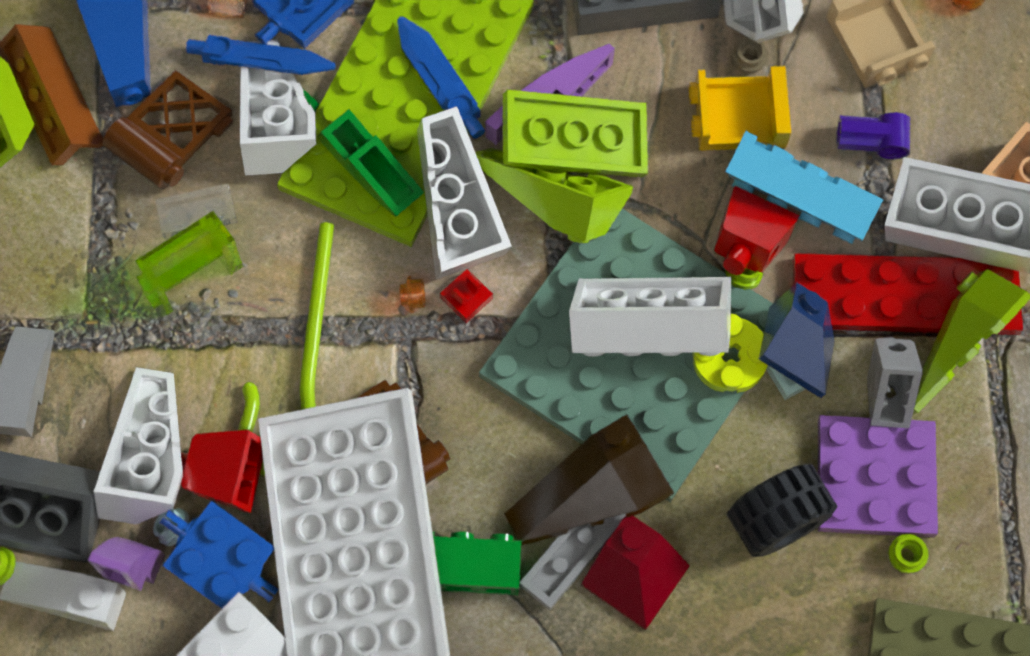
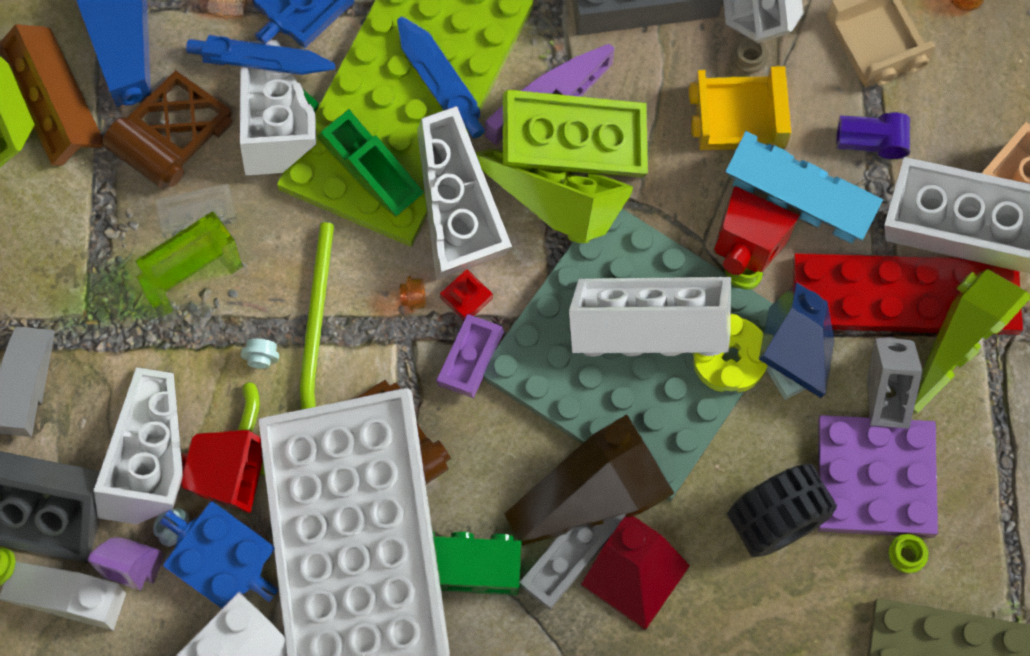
(260, 353): none -> light aqua plate
(470, 356): none -> medium lavender plate

